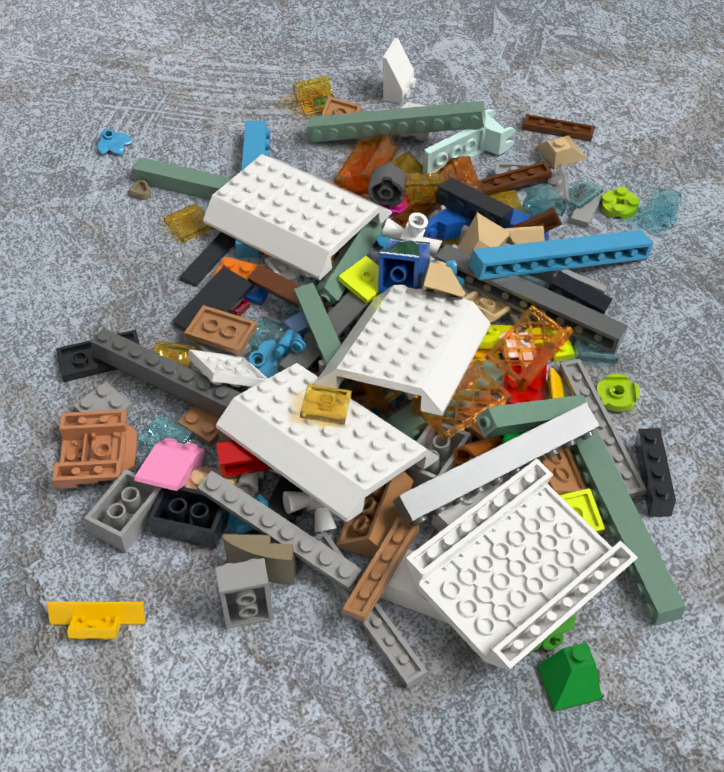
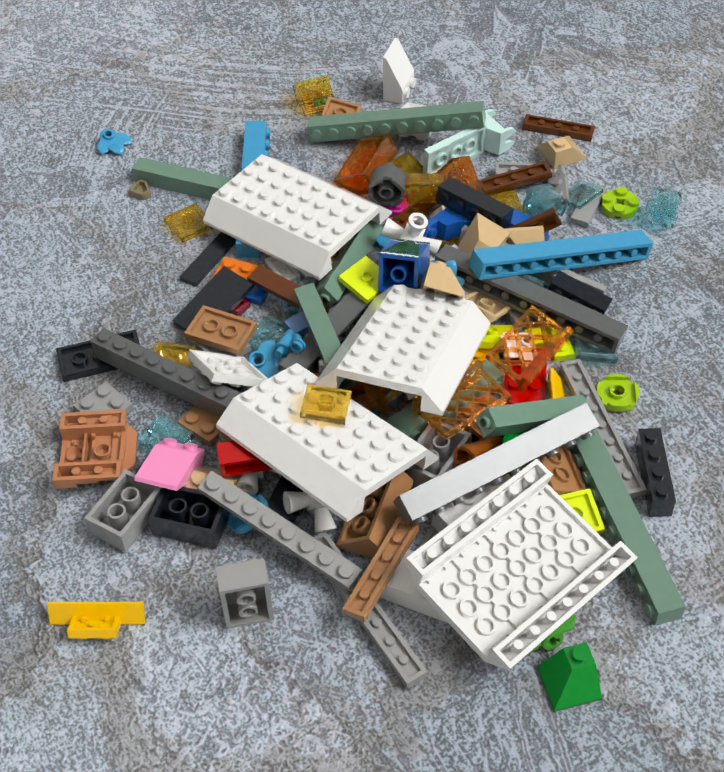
(278, 557): dark tan slope -> none

